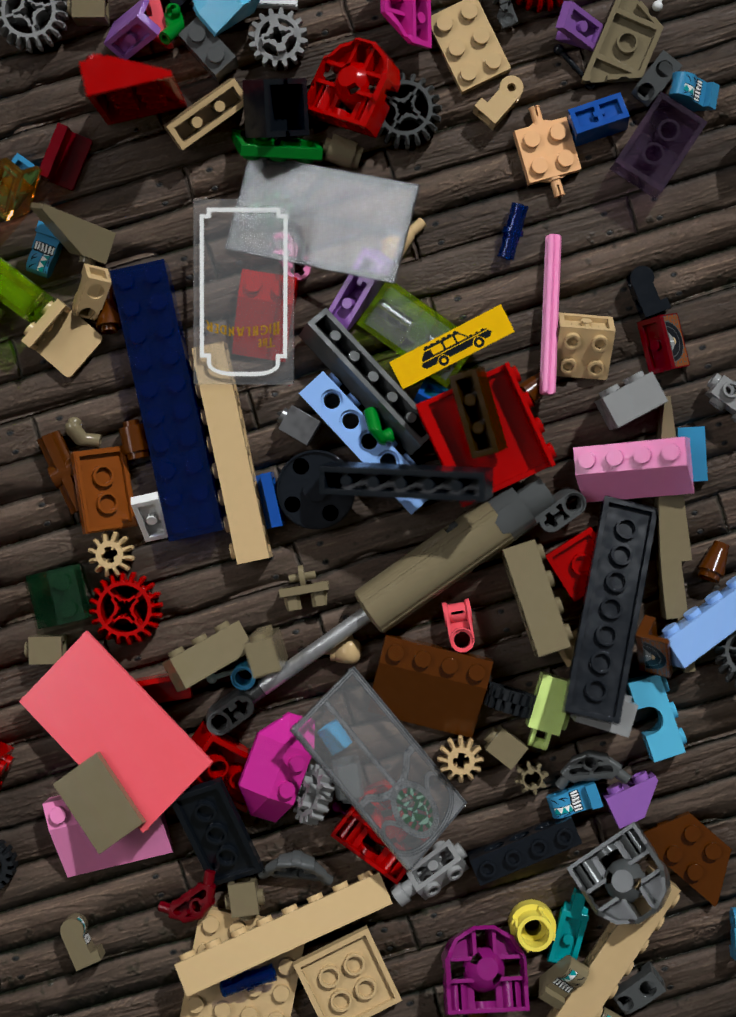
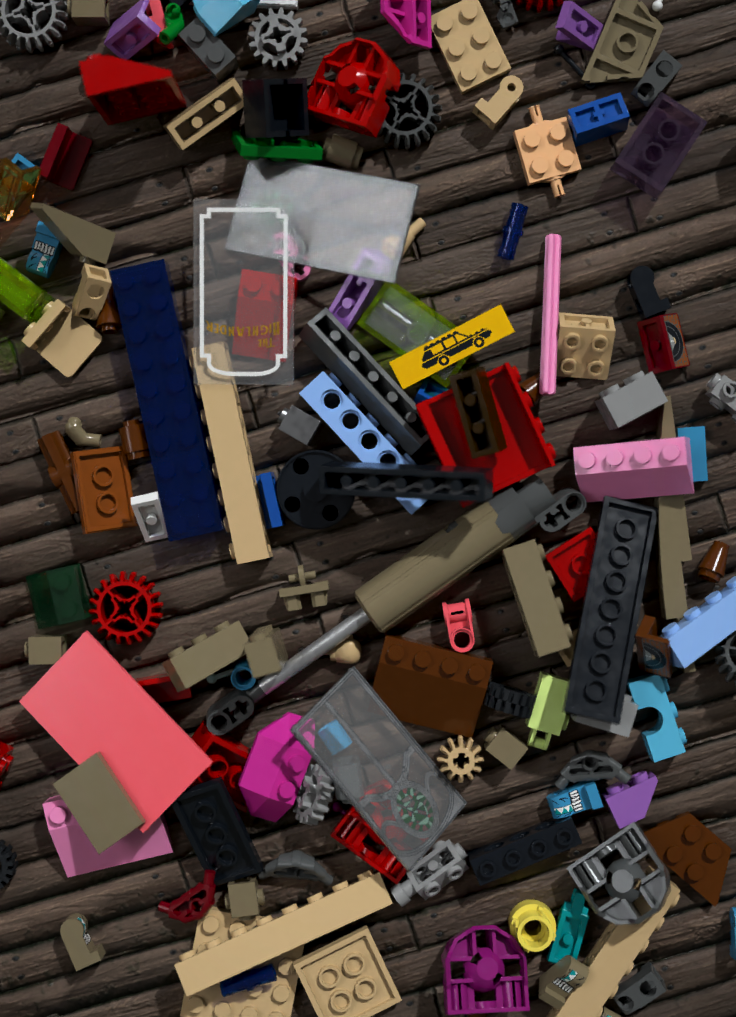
(119, 559): tan gear -> none
(374, 427): green arm -> none
(530, 769): dark tan gear -> none
(693, 92): dark azure leg -> none

